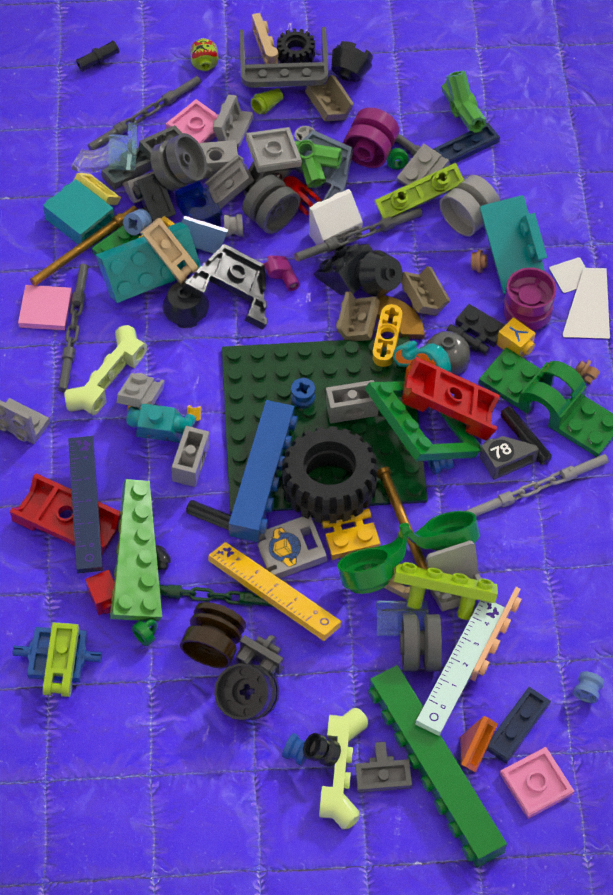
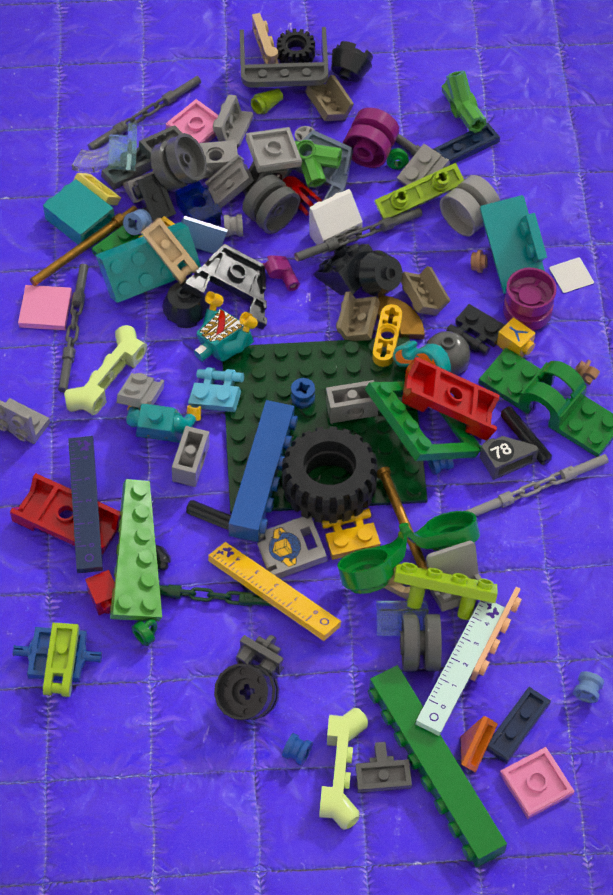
(97, 56): black pin -> none
(204, 54): lime head -> none
(213, 396): none -> medium azure plate
(213, 635): dark brown wheel -> none
(223, 333): none -> torso
(321, 749): black wheel -> none
(590, 306): white sticker -> none

